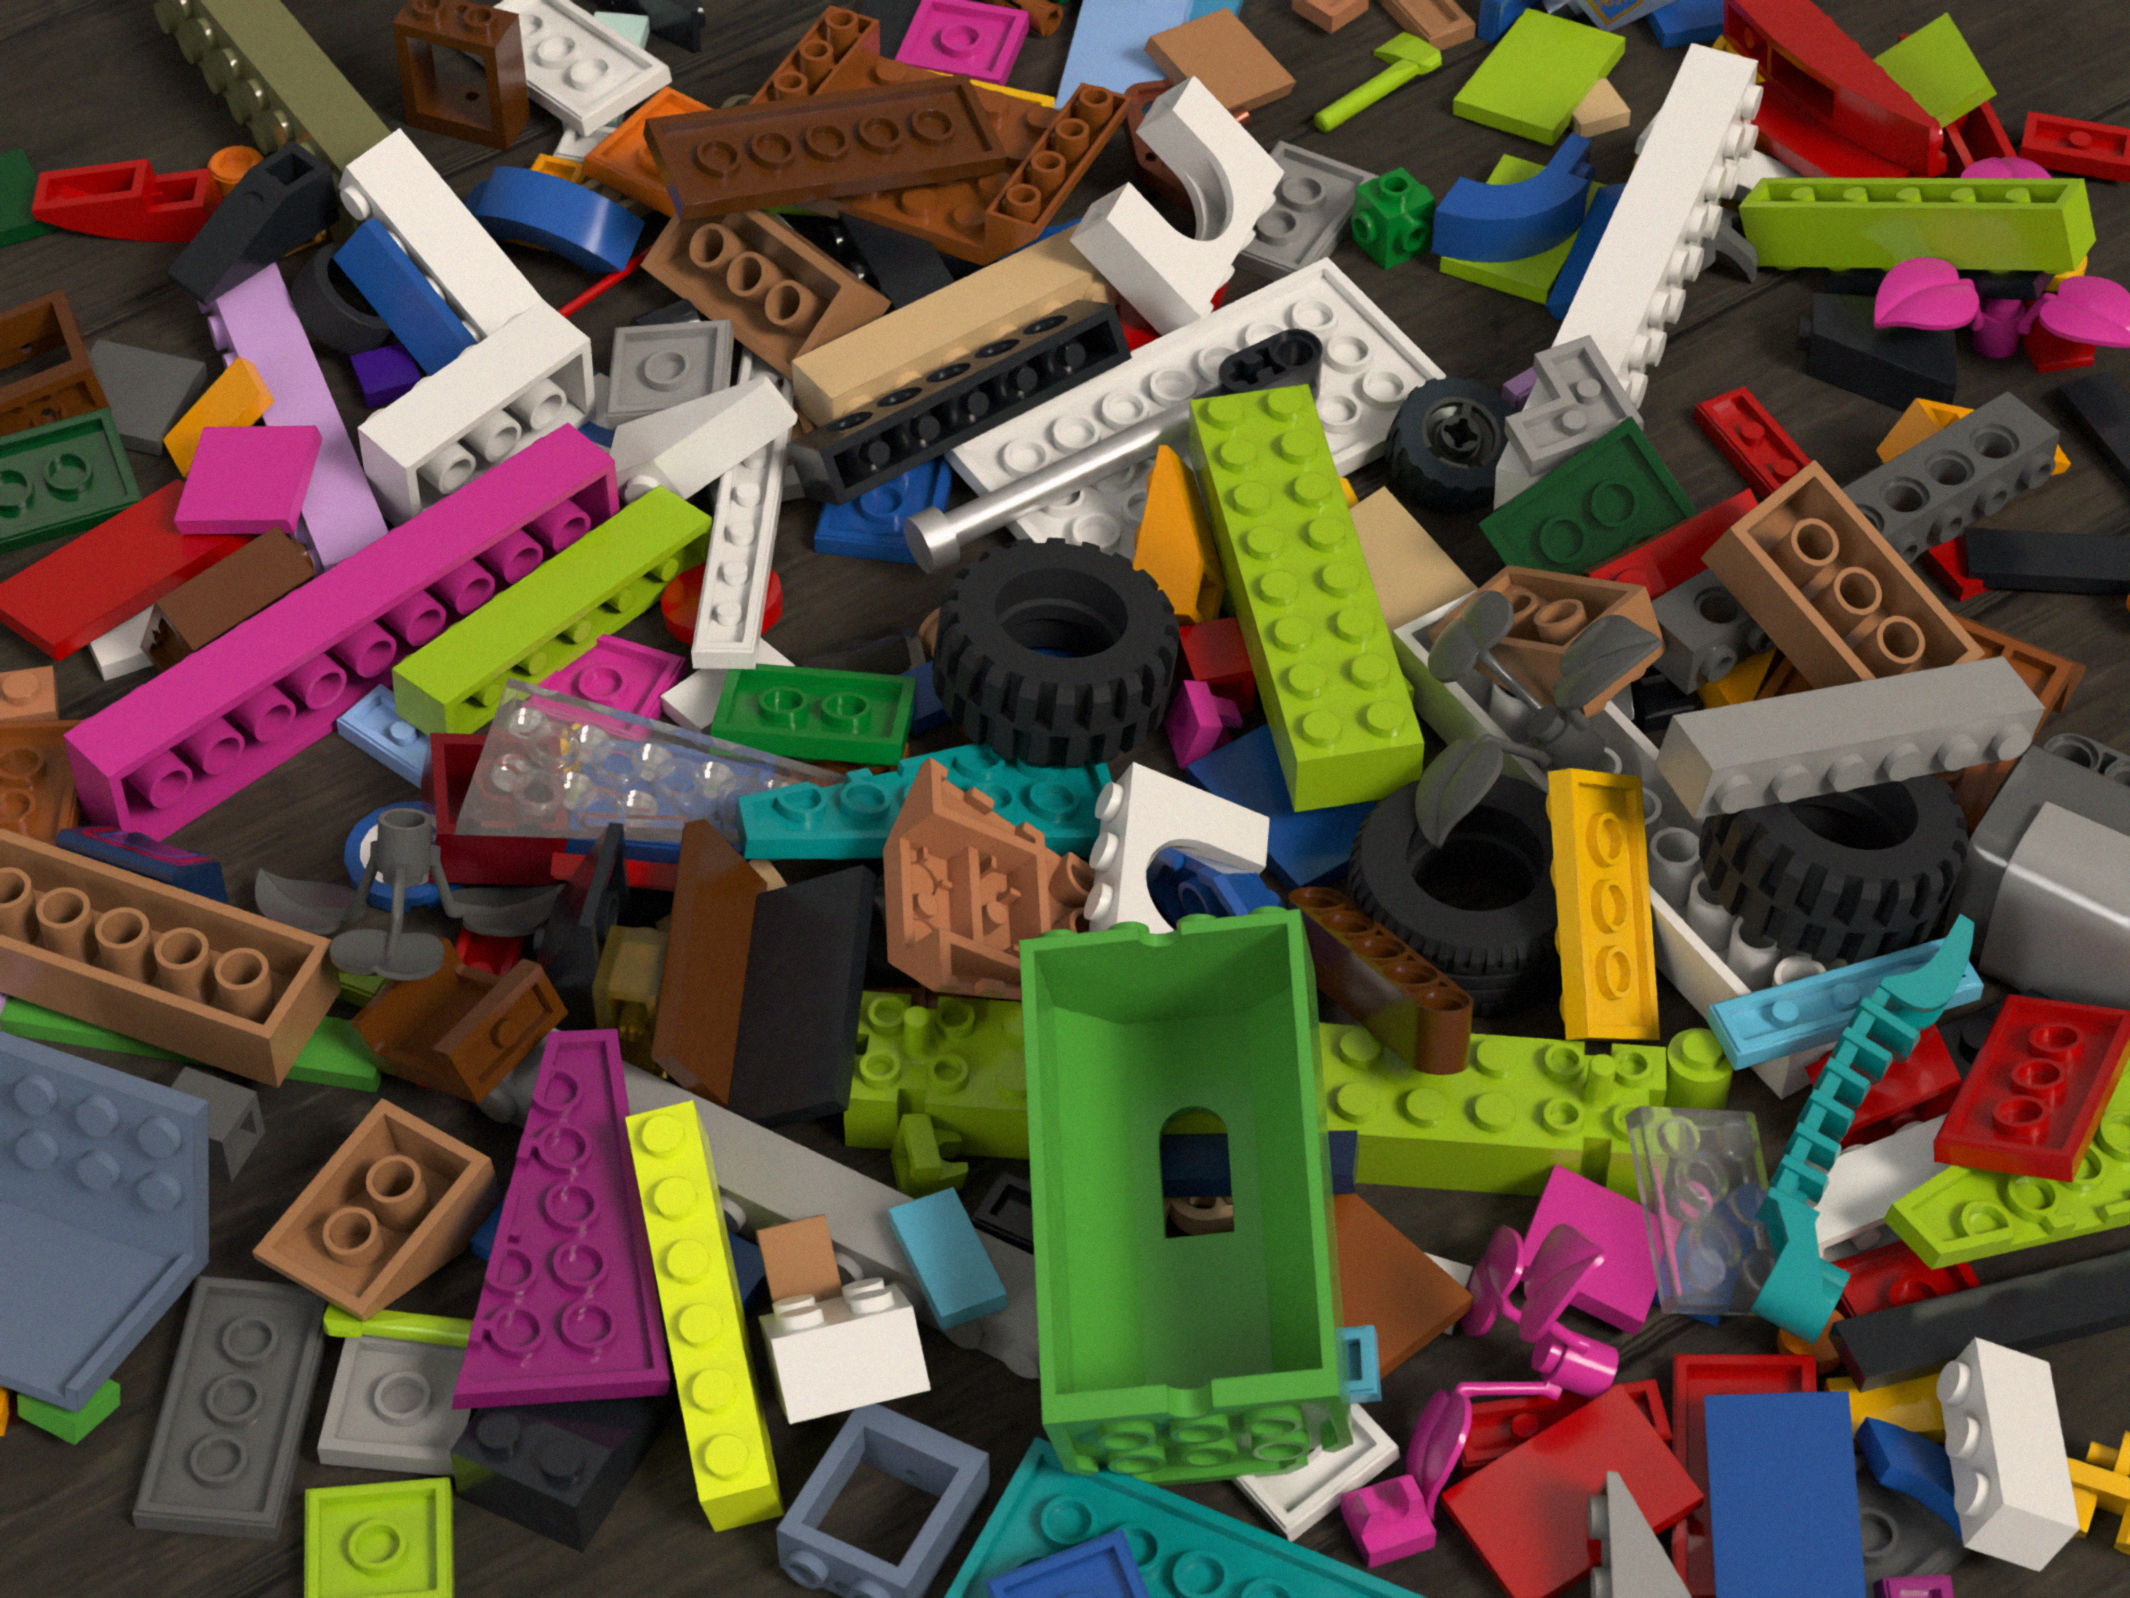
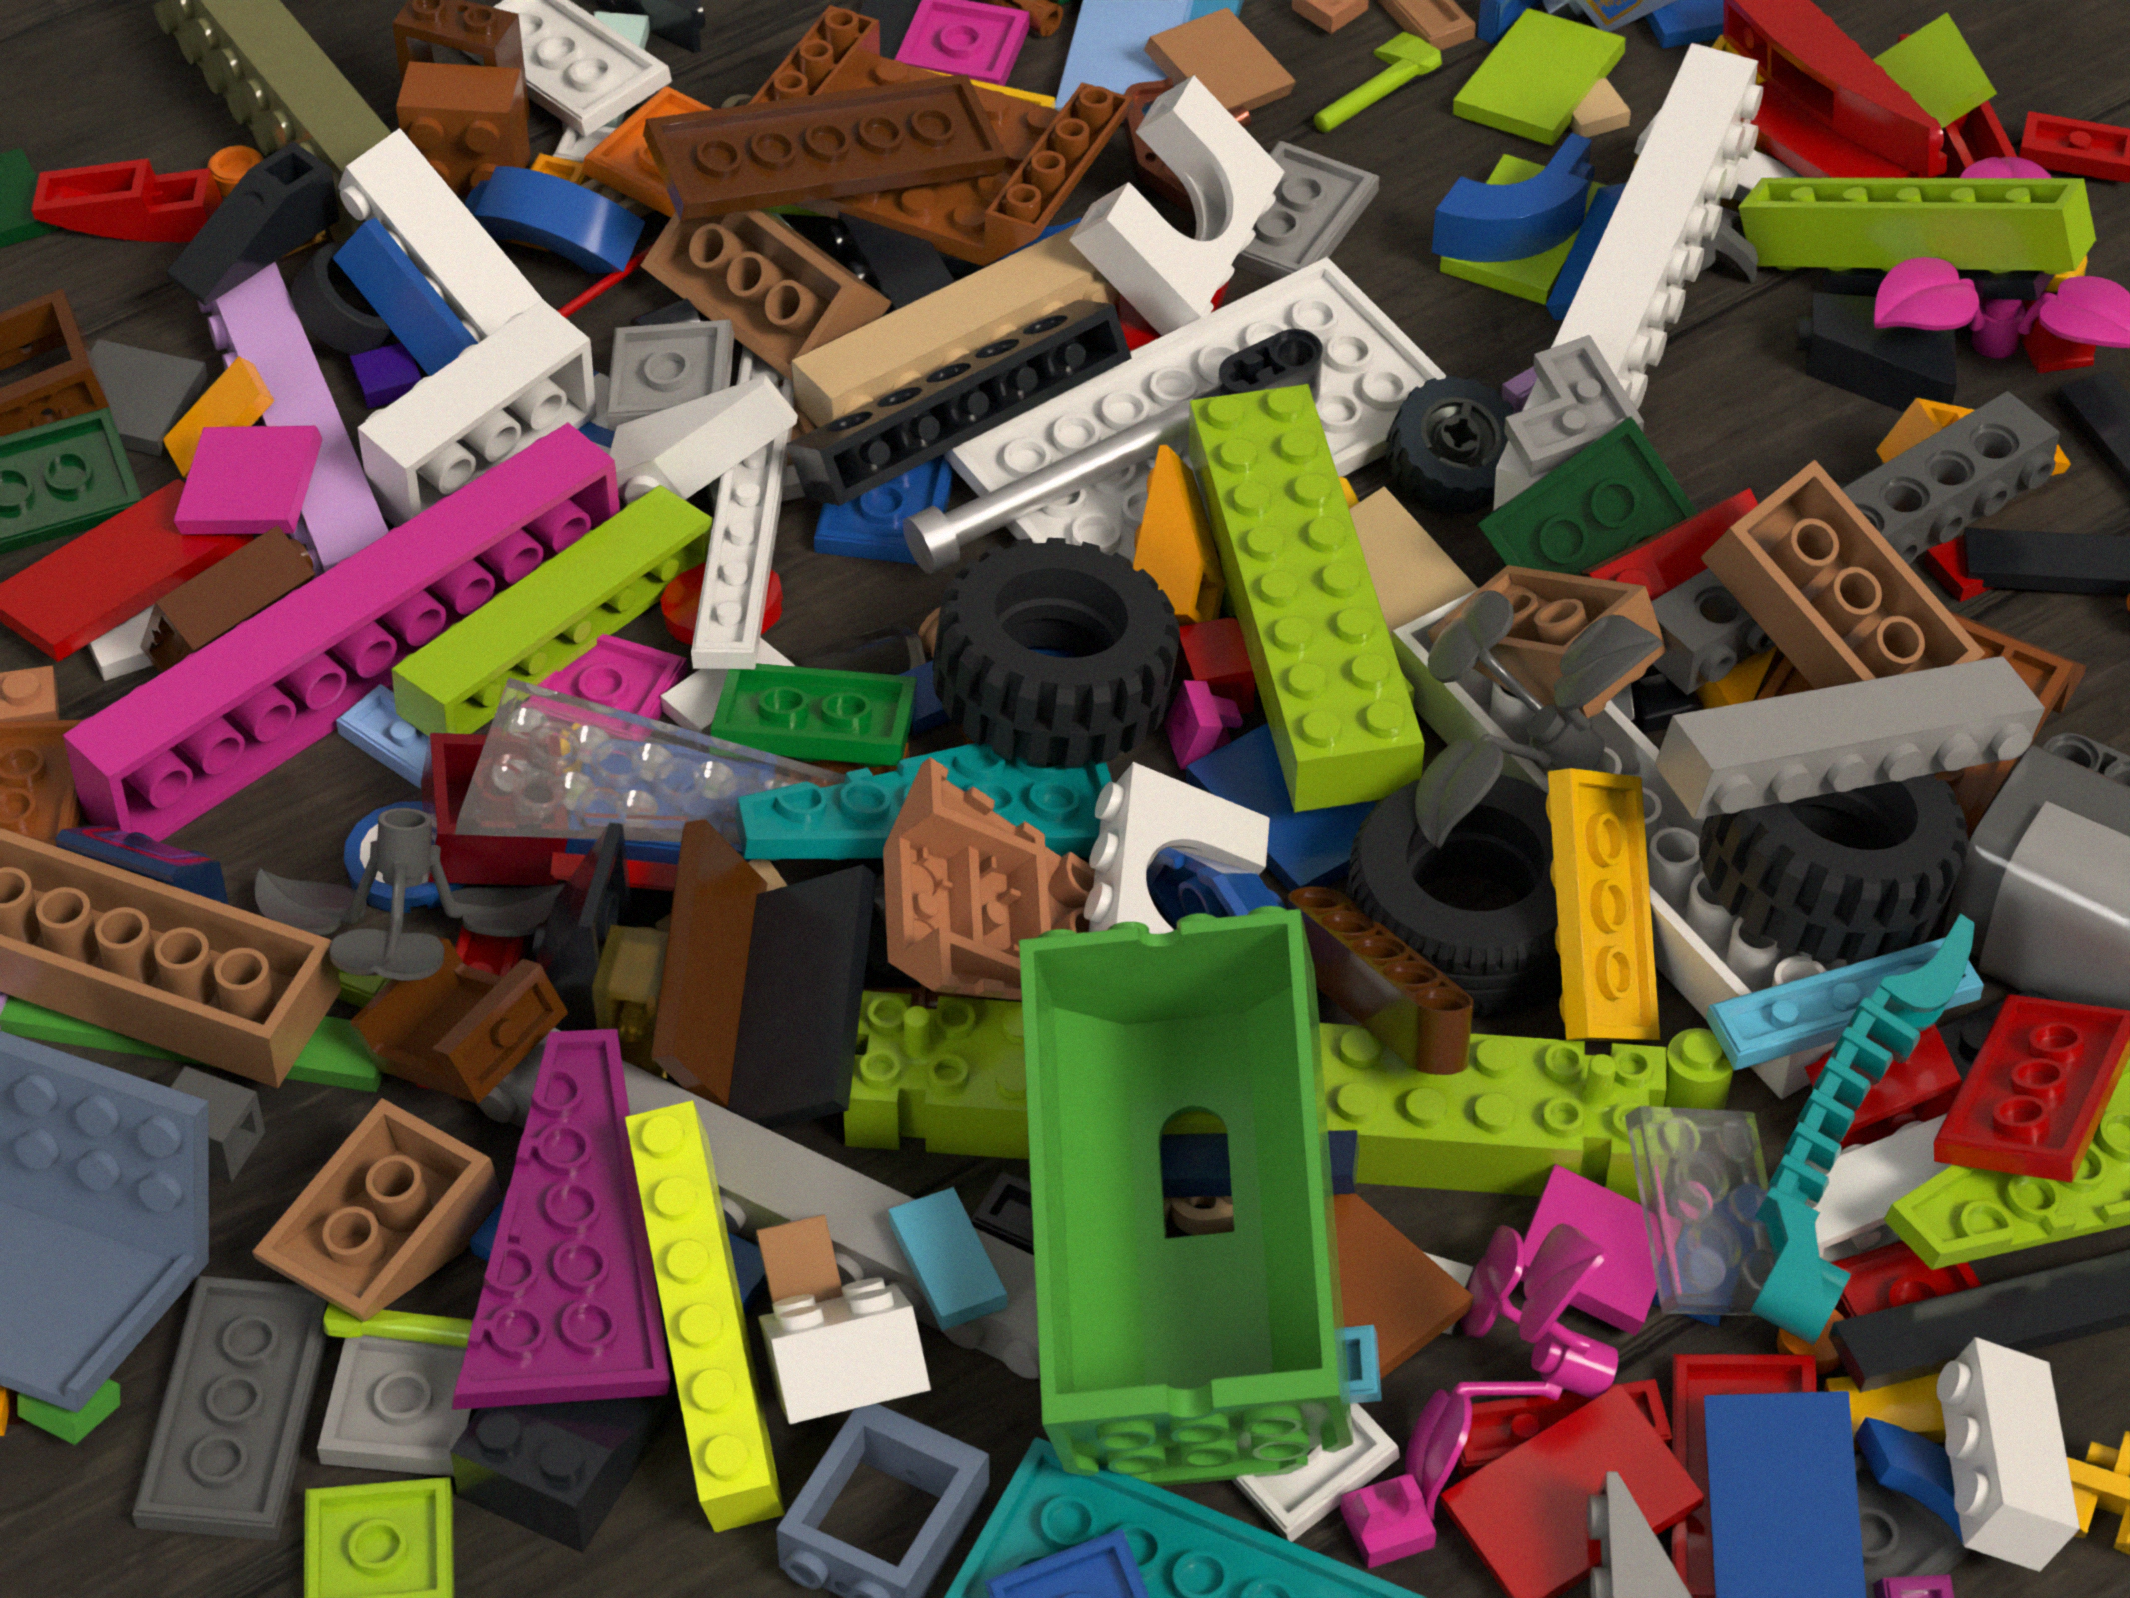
(465, 120): none -> dark orange brick
(919, 1156): lime tile -> none
(1393, 218): green brick -> none
(1750, 440): red tile -> none

